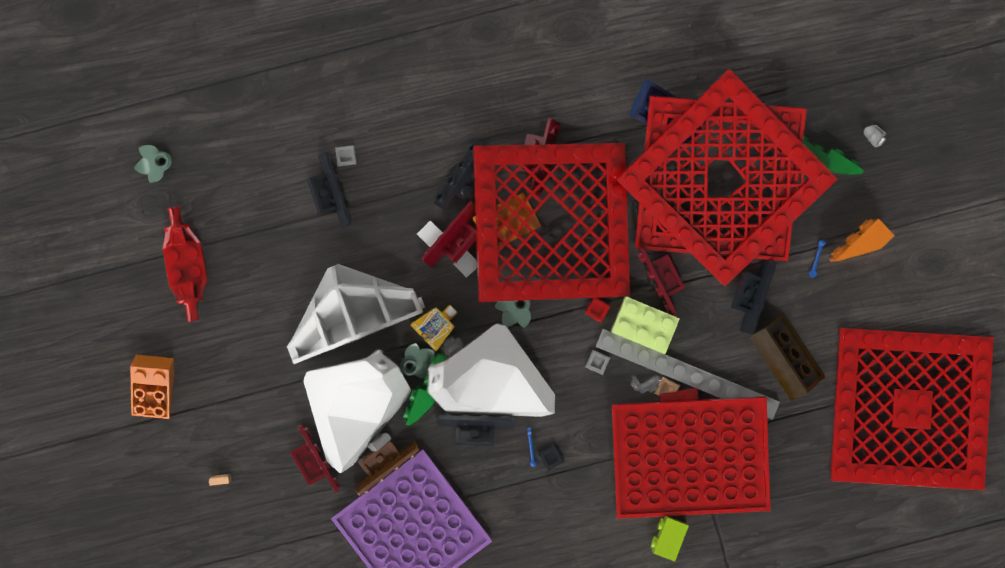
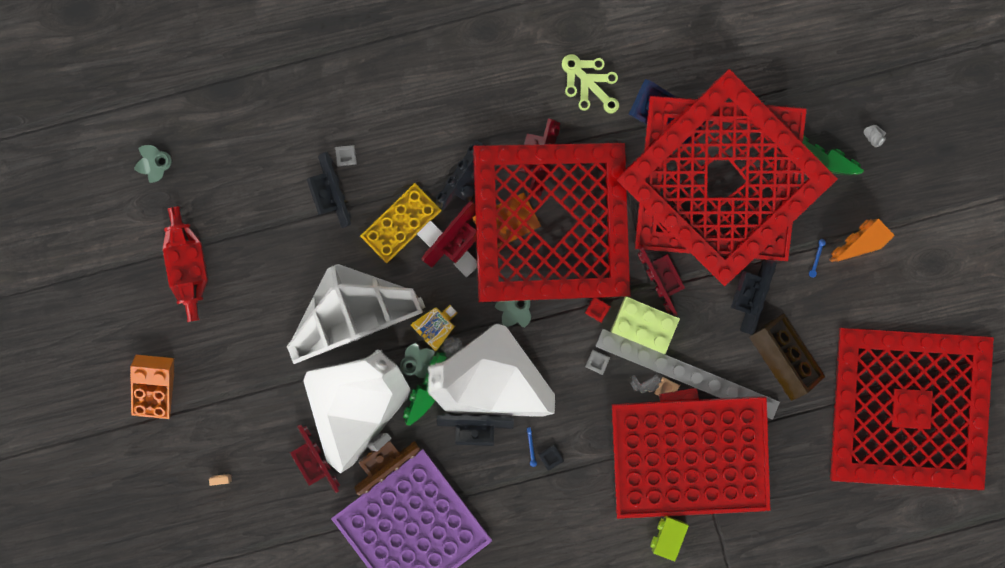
(400, 223): none -> yellow tile
(588, 81): none -> yellowish green plant

